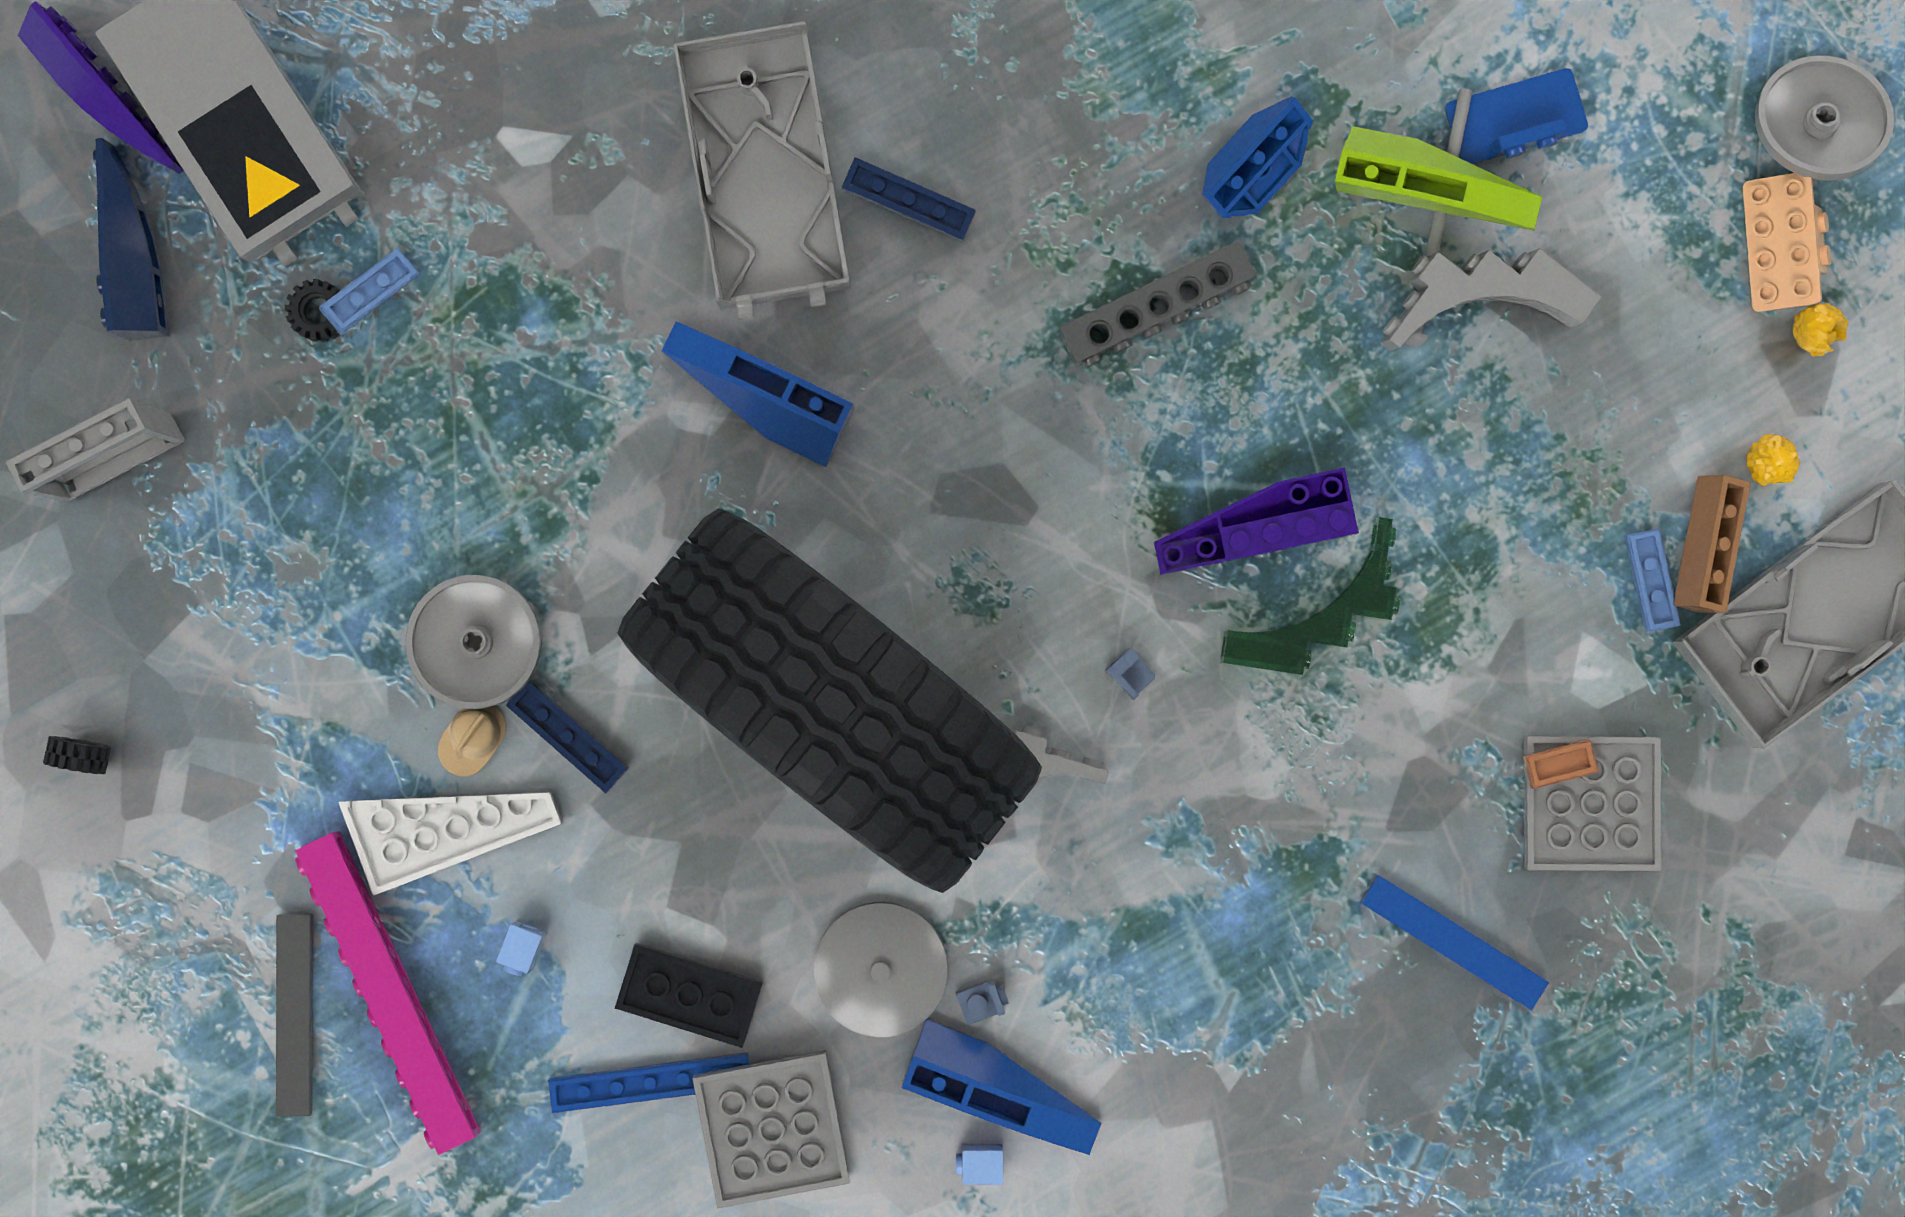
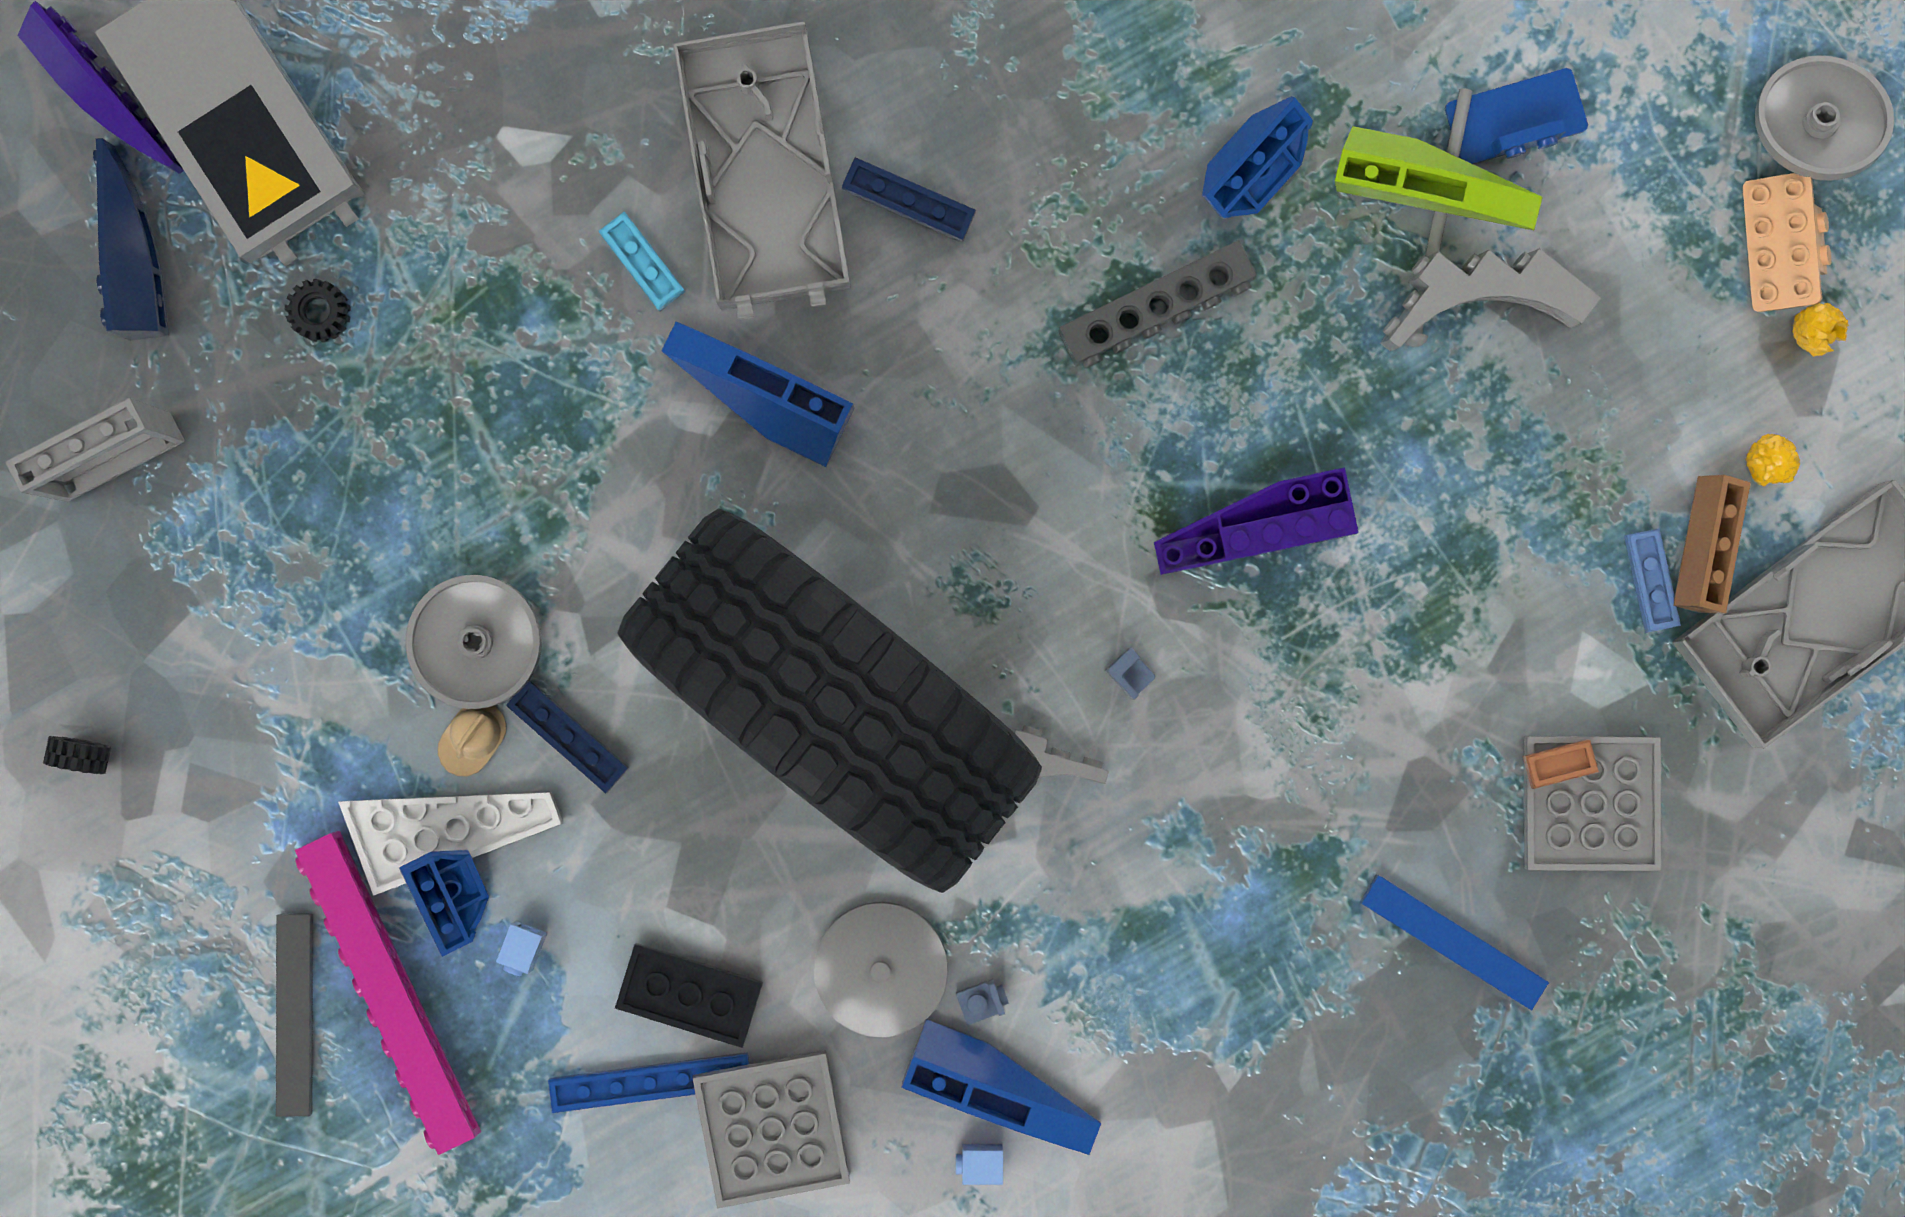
(369, 291): medium blue tile -> none
(447, 896): none -> blue wedge
(641, 261): none -> medium azure tile
(1365, 597): clear green arch -> none

